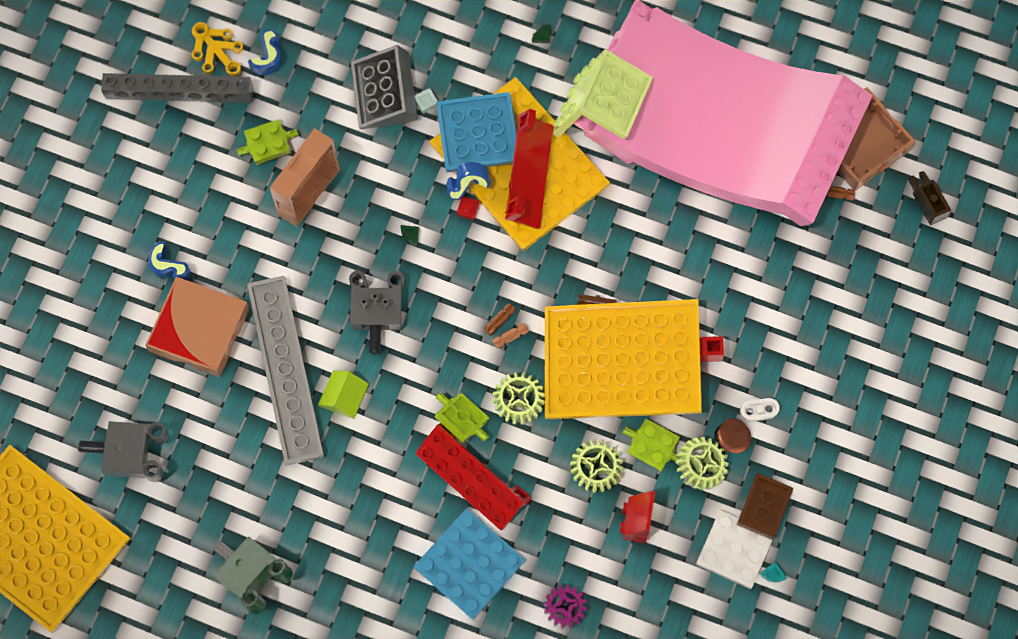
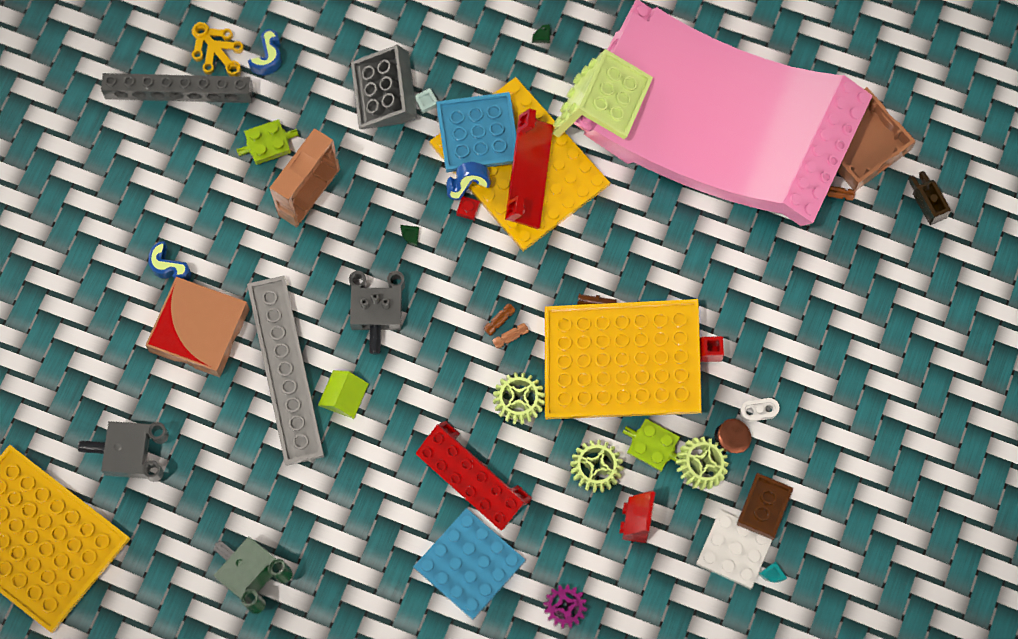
(462, 417): lime plate -> none

